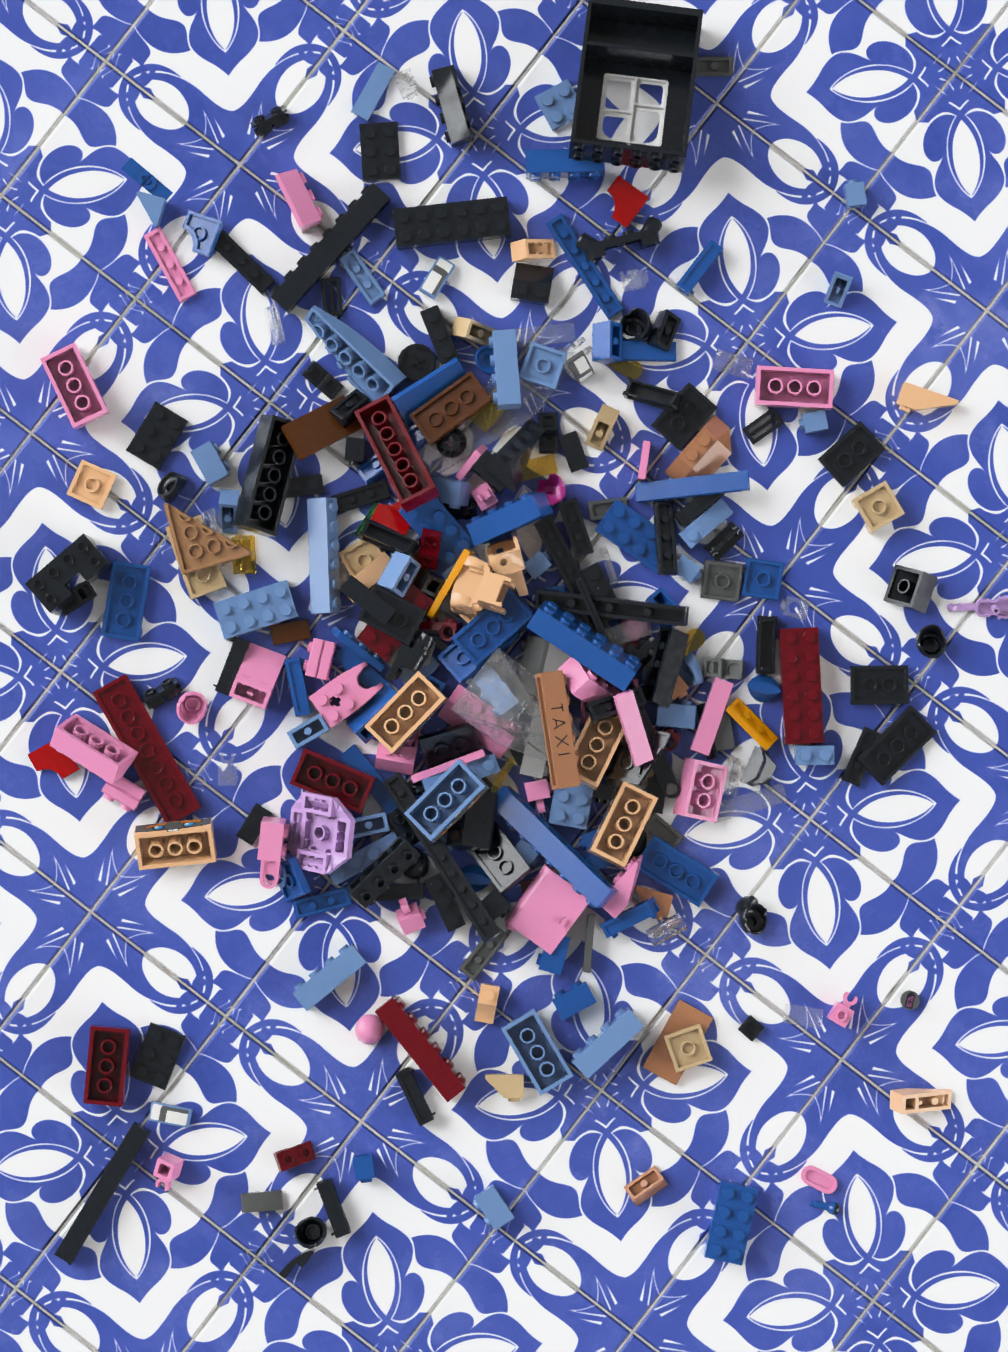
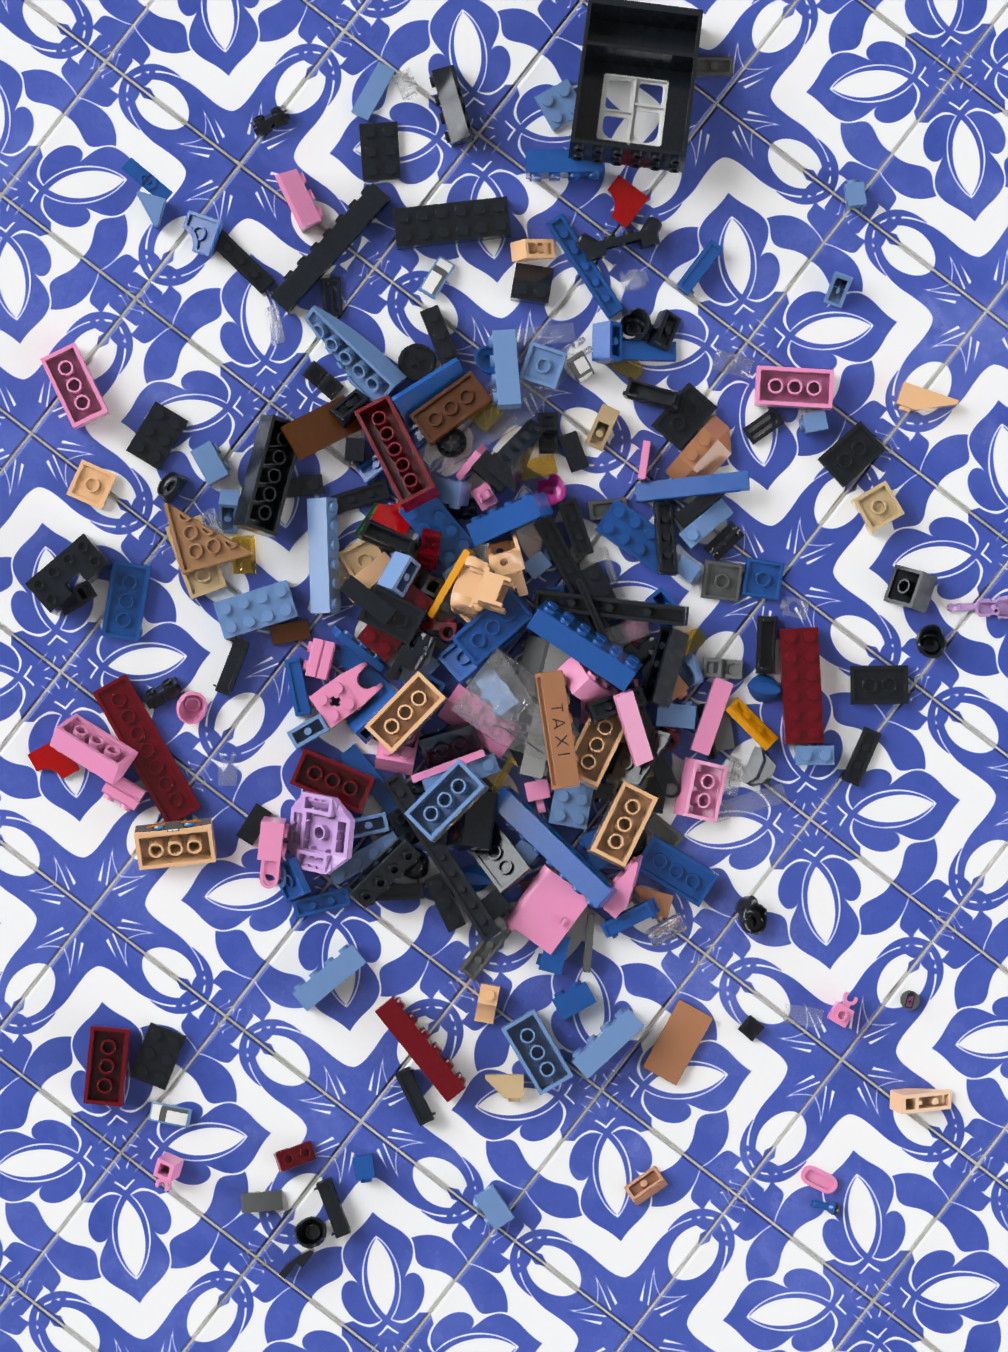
(102, 1192): black tile -> none
(170, 264): bright pink tile -> none
(257, 676): bright pink slope -> none
(362, 277): medium blue tile -> none
(369, 1029): bright pink hair -> none
(410, 917): bright pink brick -> none
(471, 331): tan slope -> none
(688, 1048): tan plate -> none
(730, 1222): blue brick -> none
(896, 745): black tile -> none

